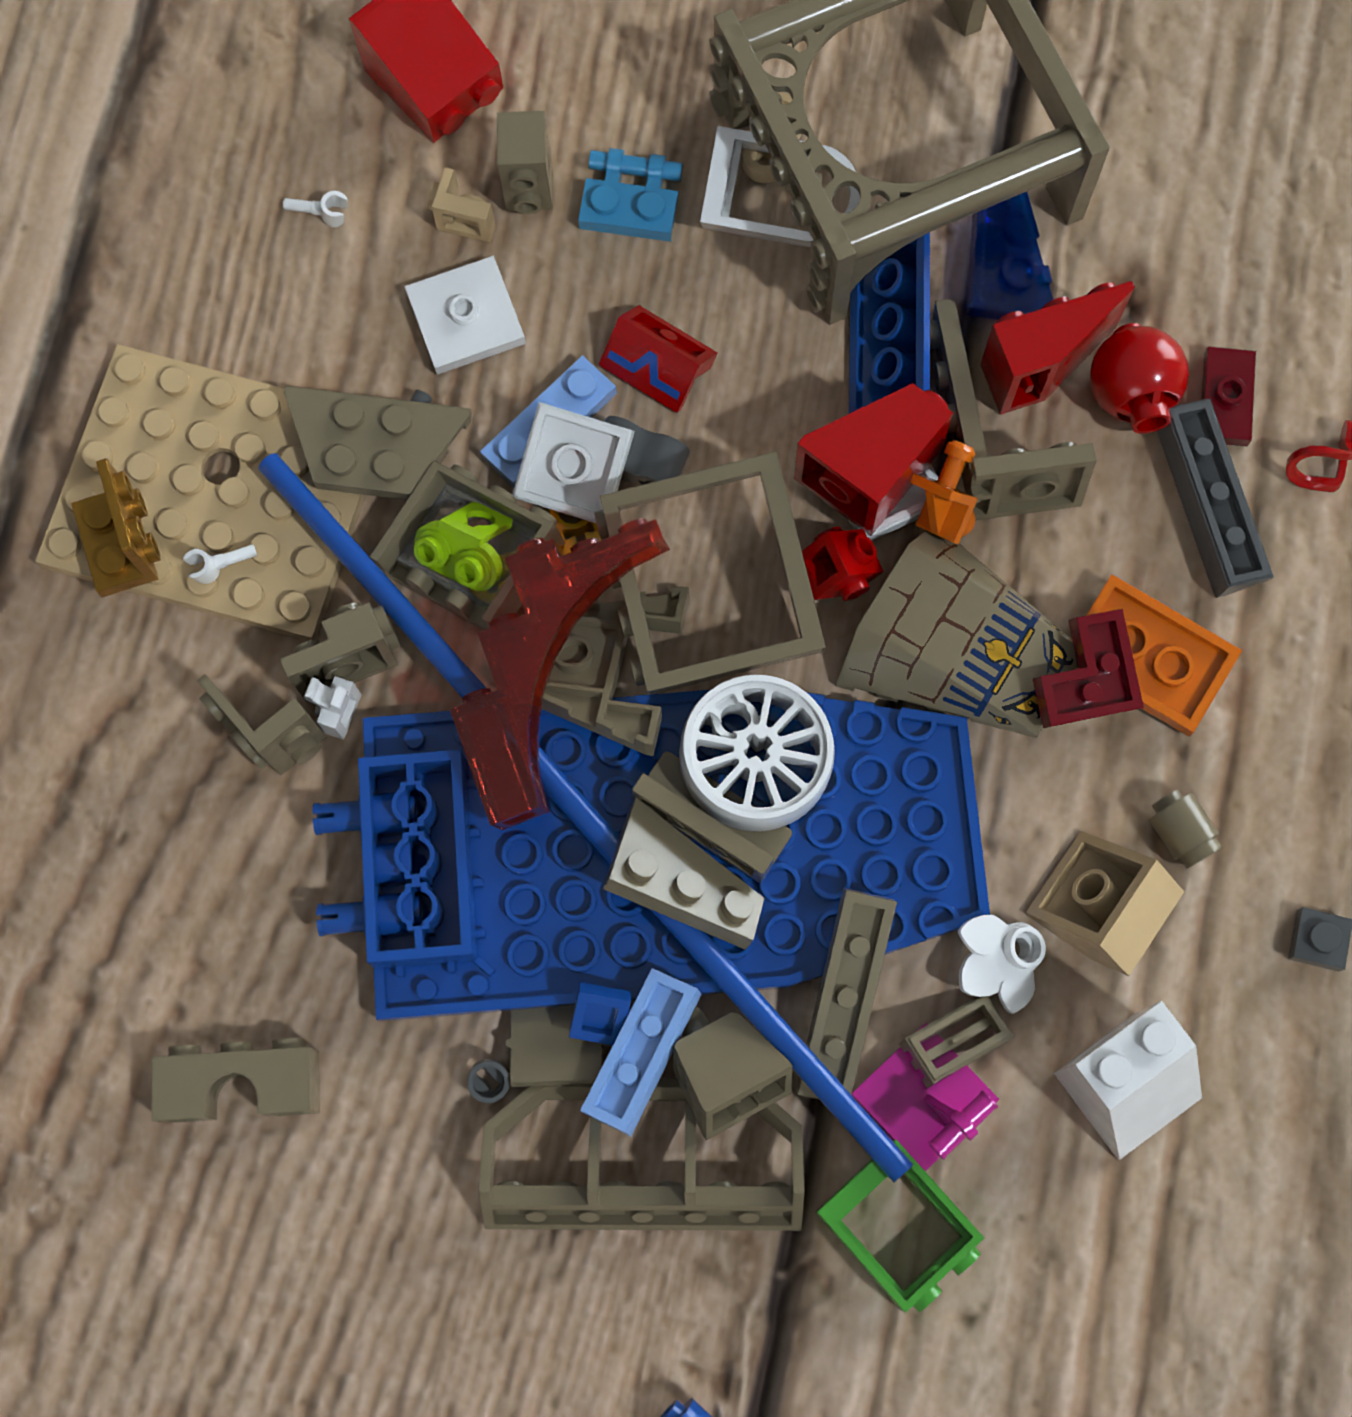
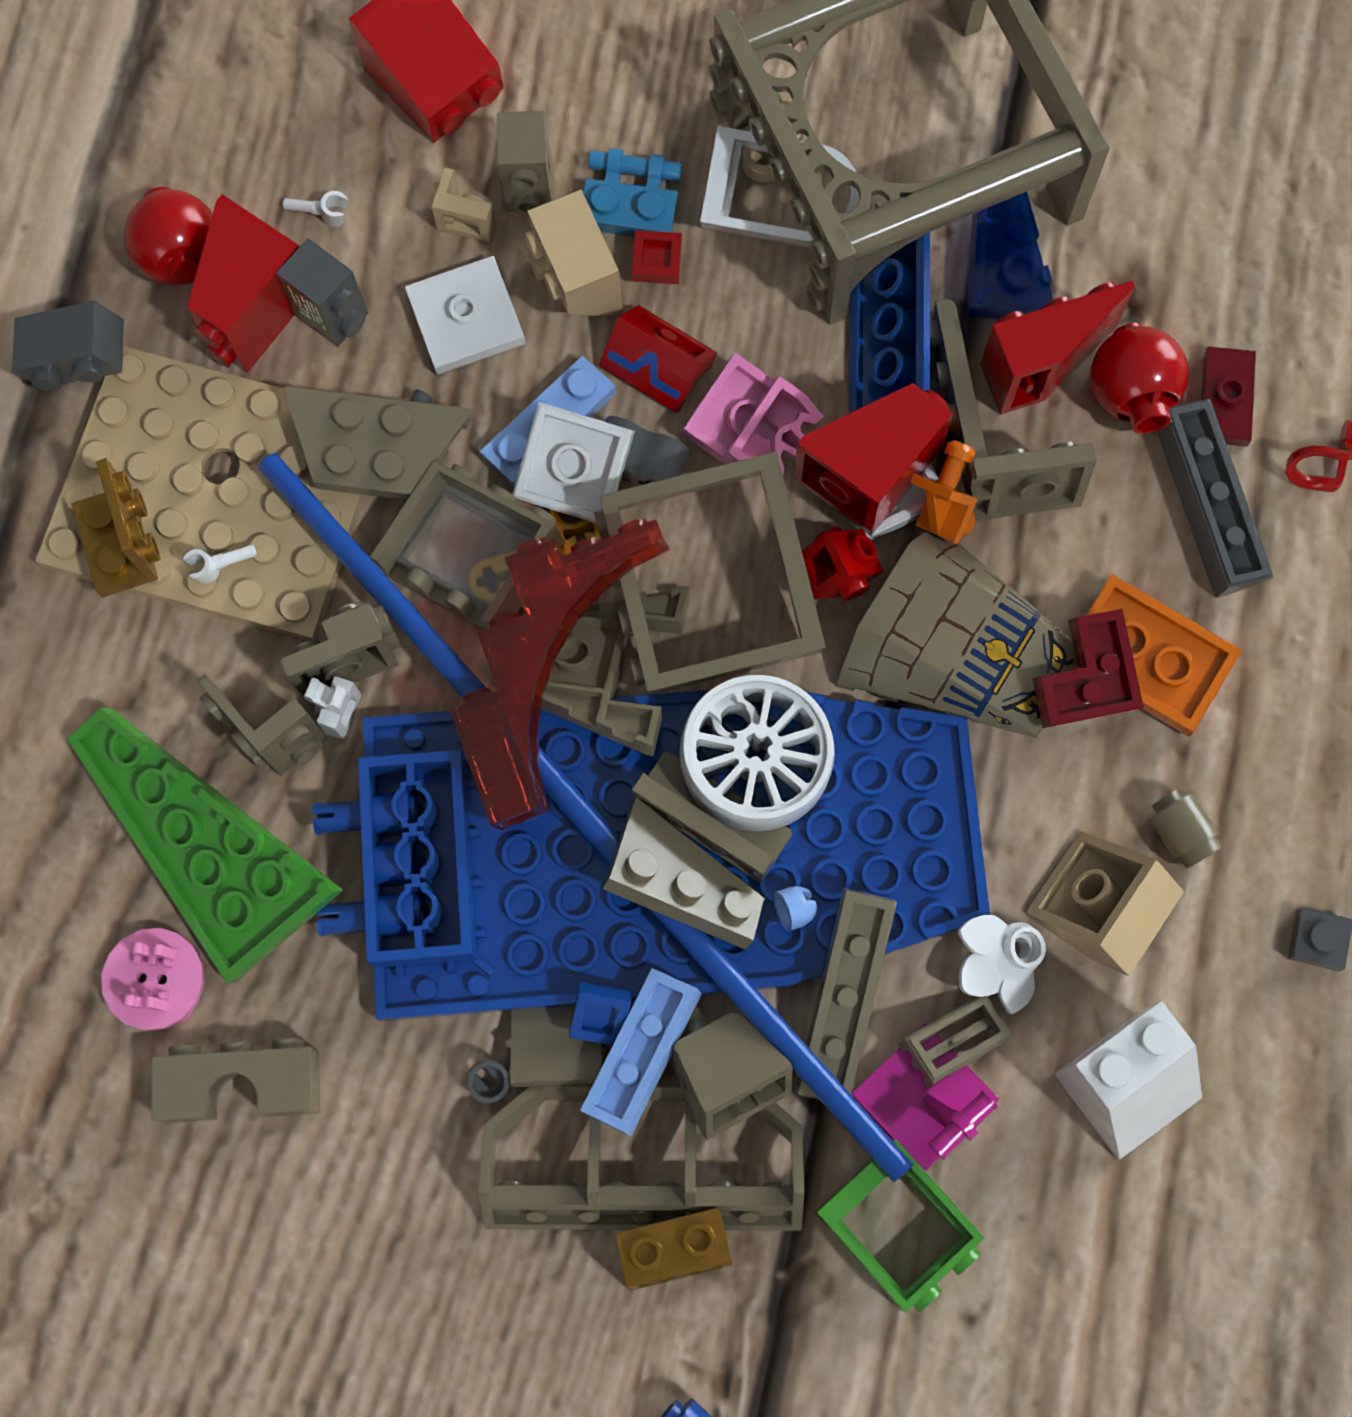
(68, 345): none -> dark grey brick
(149, 1003): none -> bright pink plate
(167, 235): none -> red brick
(217, 864): none -> bright green wing
(237, 288): none -> red slope
(323, 292): none -> dark grey brick
(462, 550): lime bracket -> none
(573, 257): none -> tan slope
(656, 257): none -> red plate
(673, 1249): none -> pearl gold bracket
(750, 415): none -> bright pink plate
(794, 907): none -> light blue hinge

